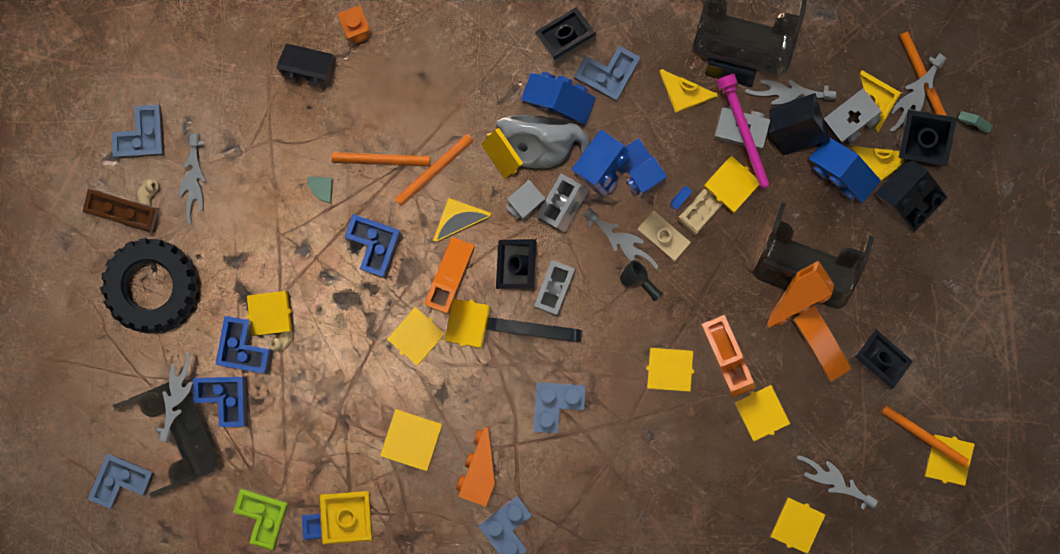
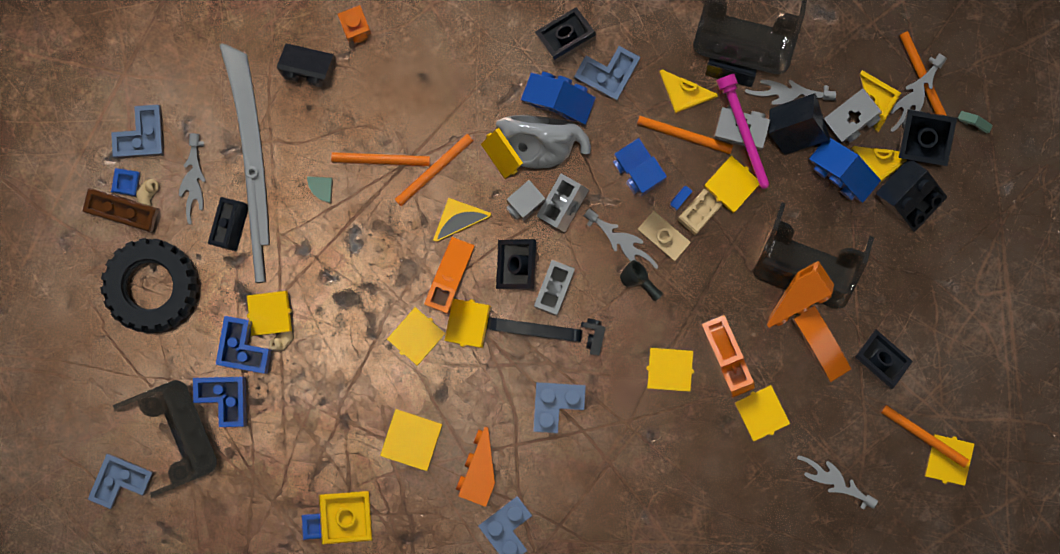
(125, 182): none -> blue tile
(178, 394): light grey piece -> none
(228, 224): none -> black slope
(243, 94): none -> light grey piece
(268, 516): lime tile -> none
(380, 243): blue brick -> none
(594, 341): none -> black bracket
(600, 161): blue brick -> none
(684, 134): none -> orange bar
(797, 525): yellow piece -> none

